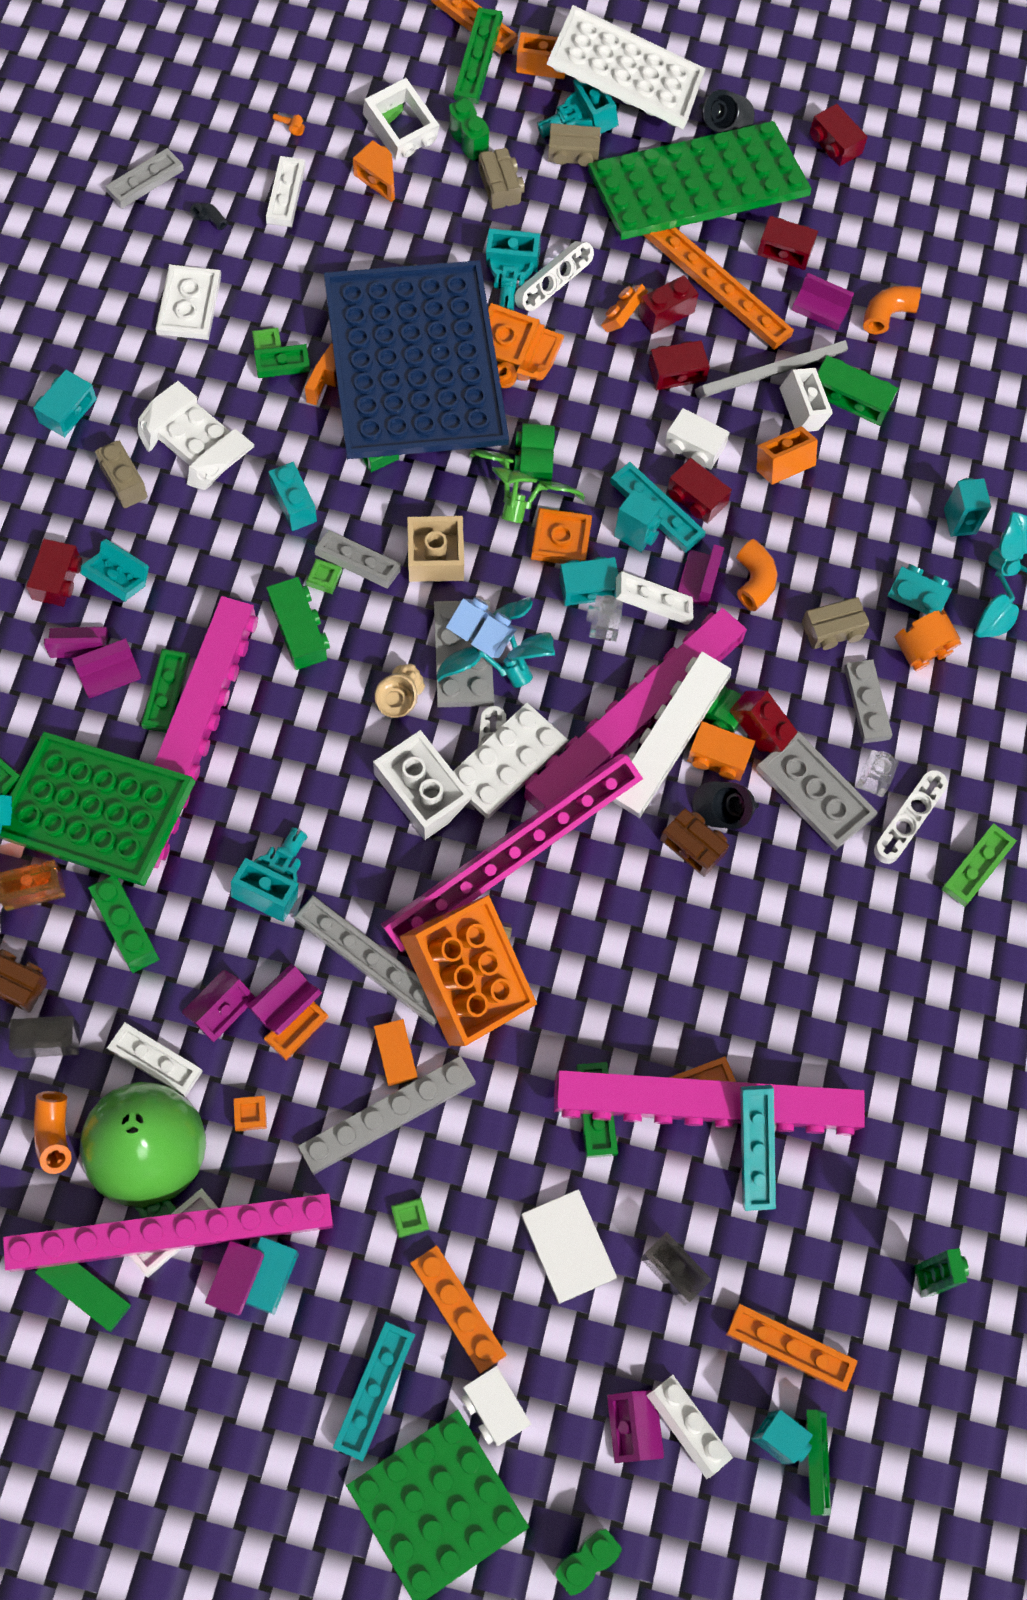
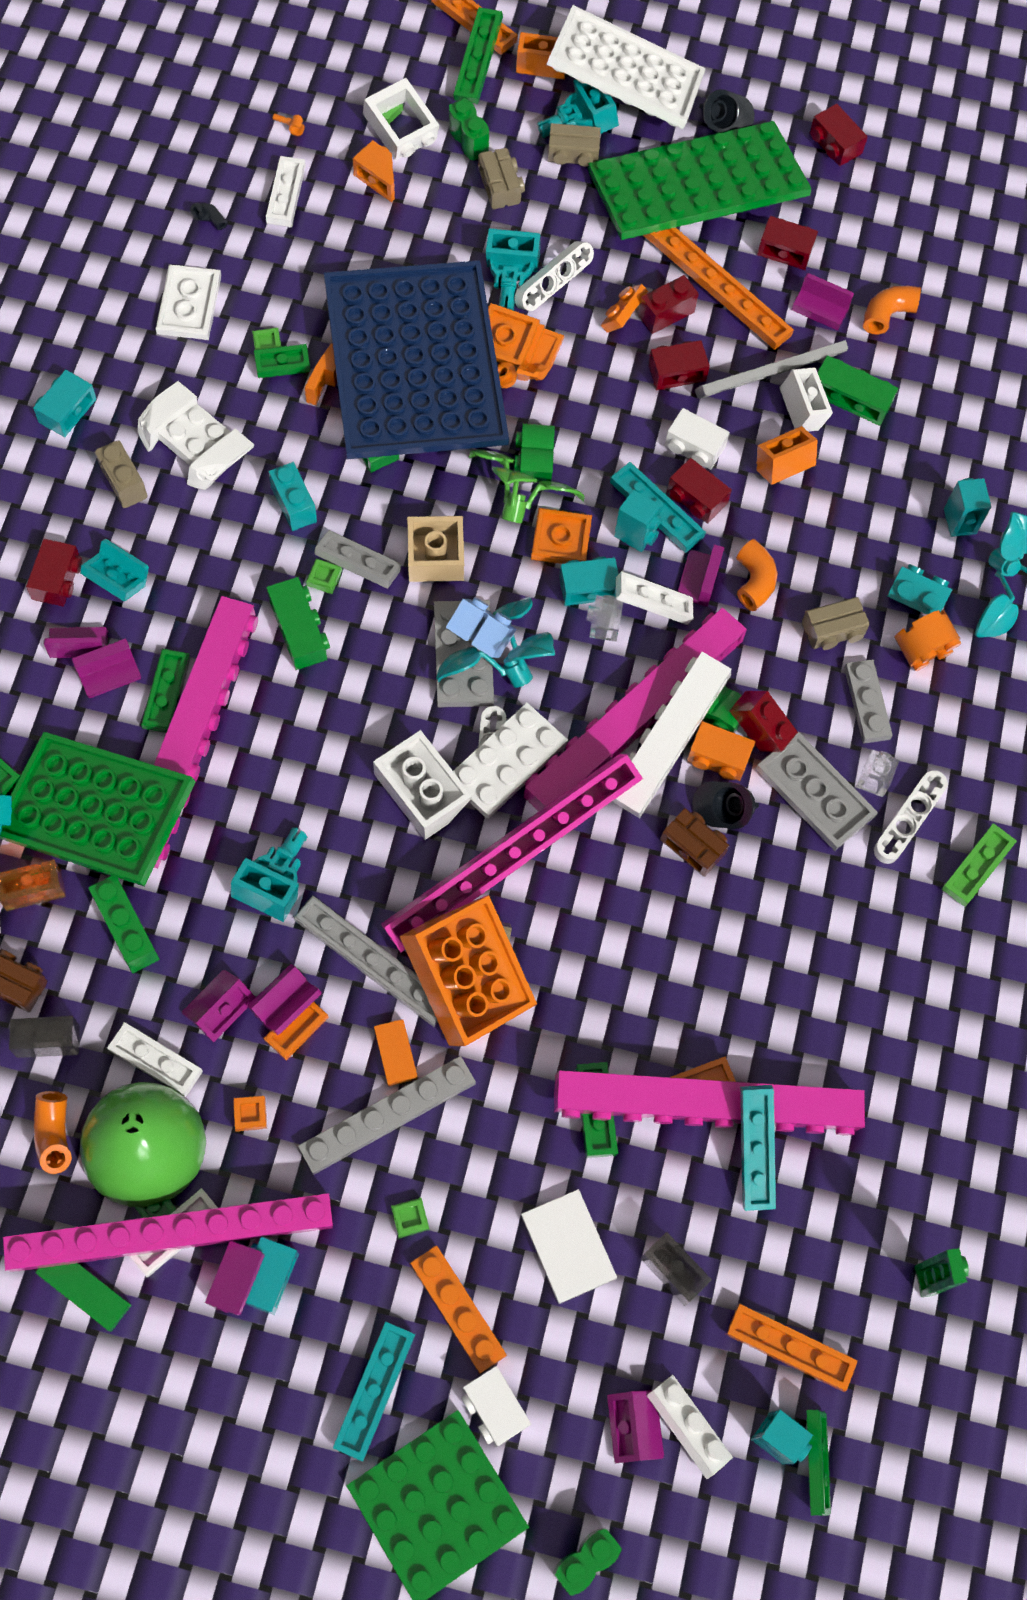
(144, 178): light grey plate -> none
(399, 692): tan hair -> none

